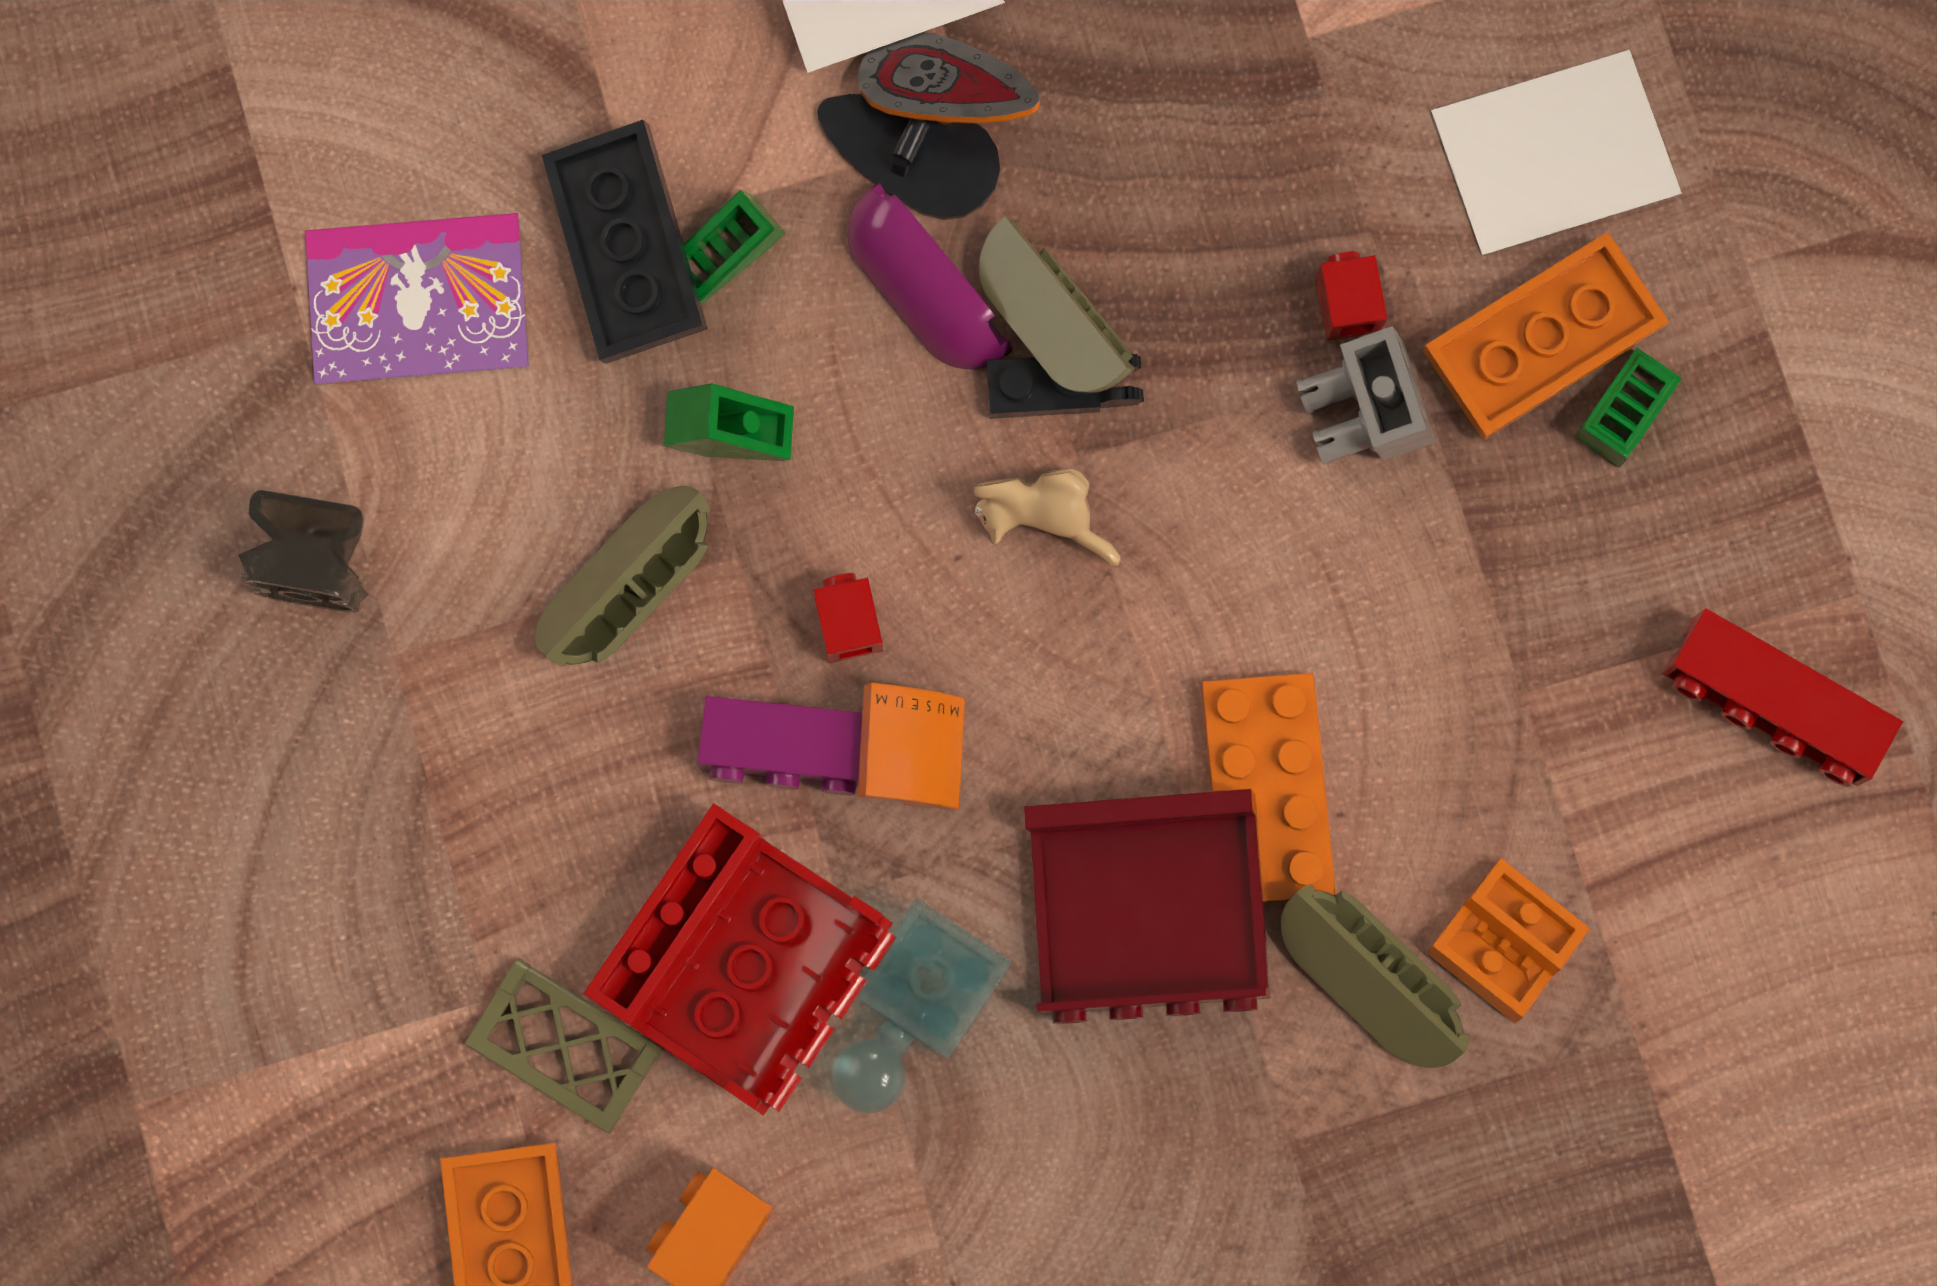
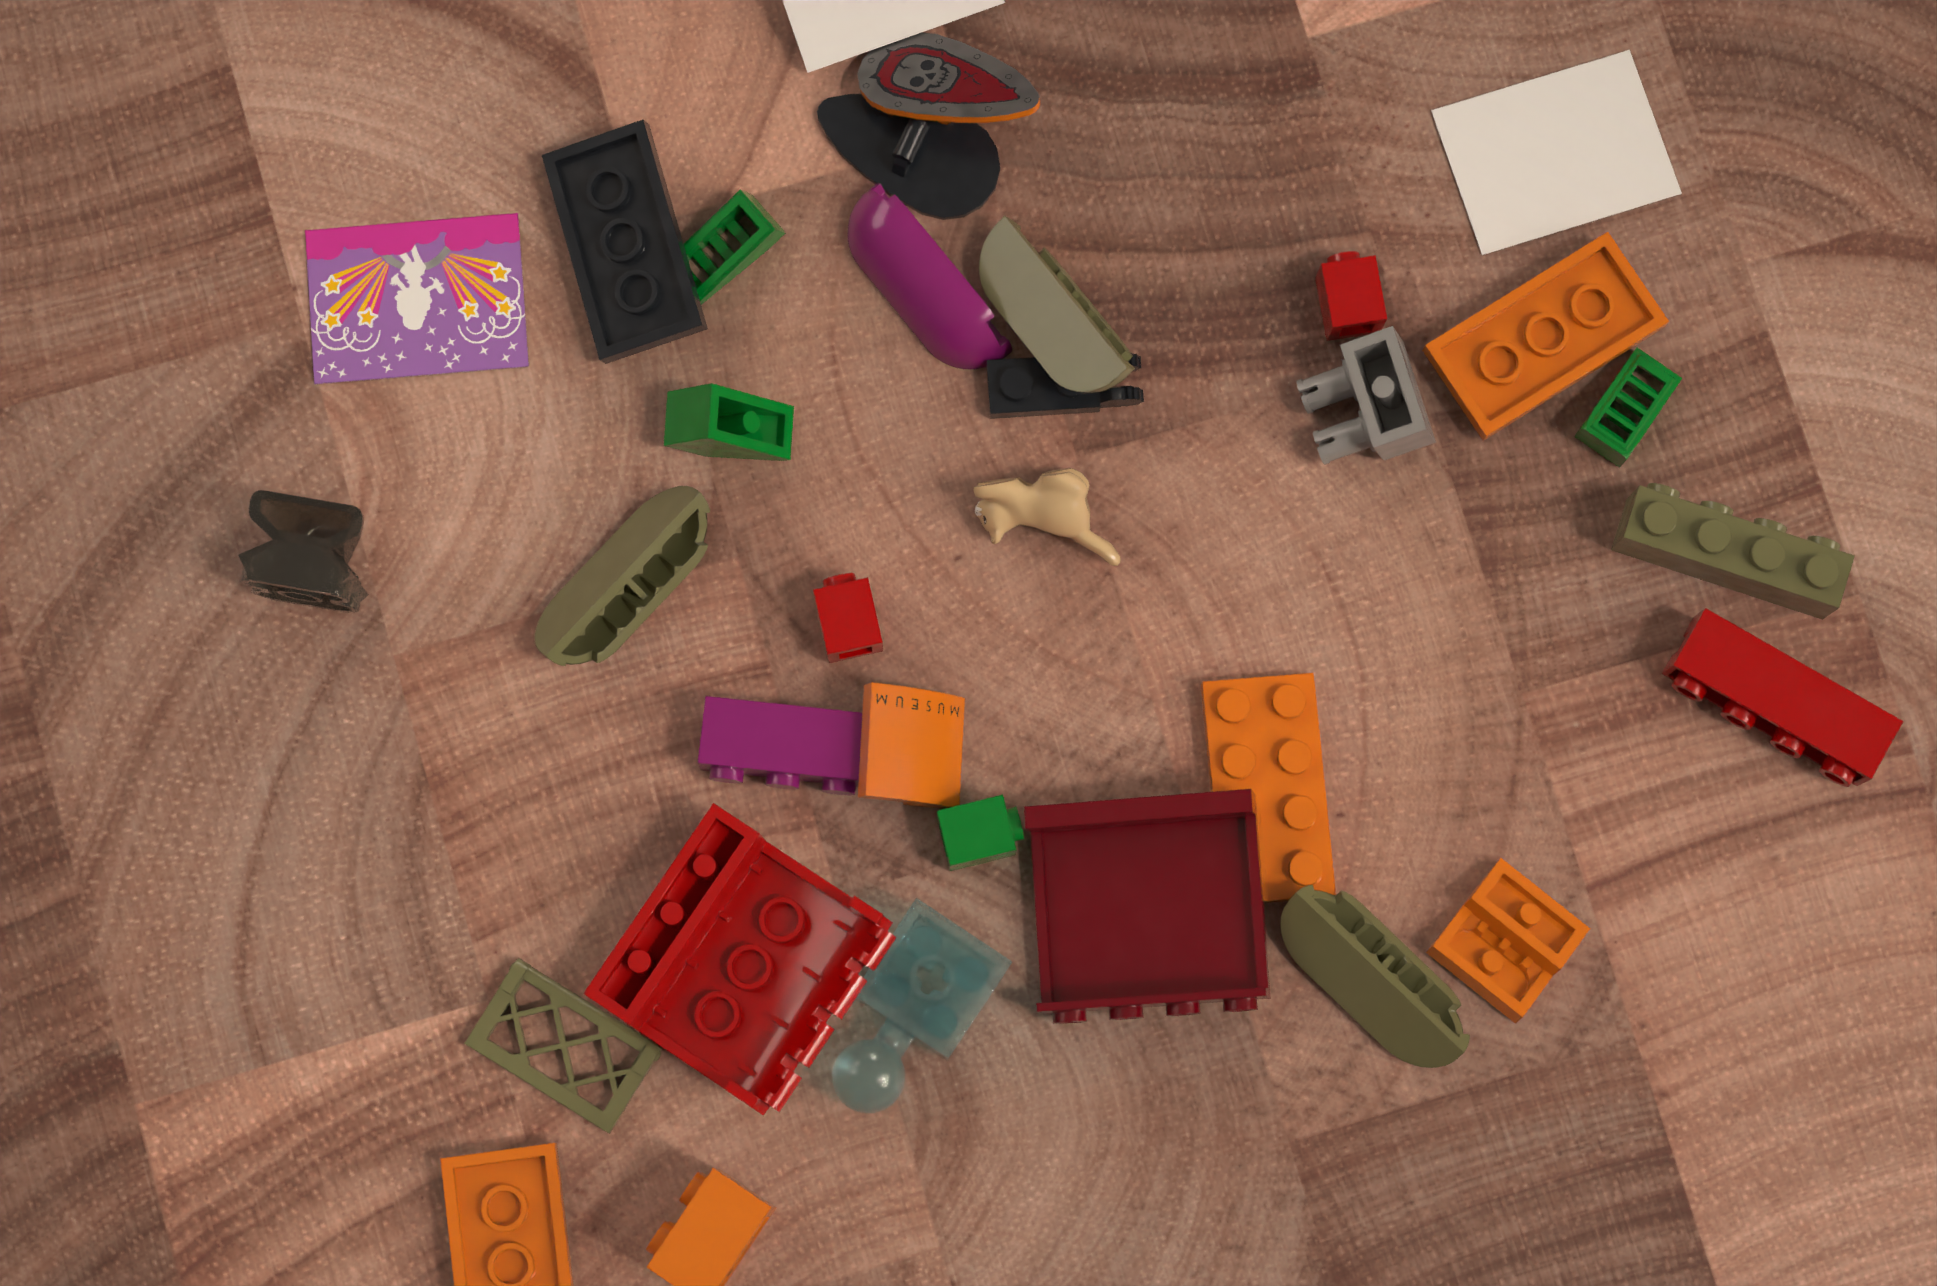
(979, 832): none -> green brick
(1732, 551): none -> olive brick

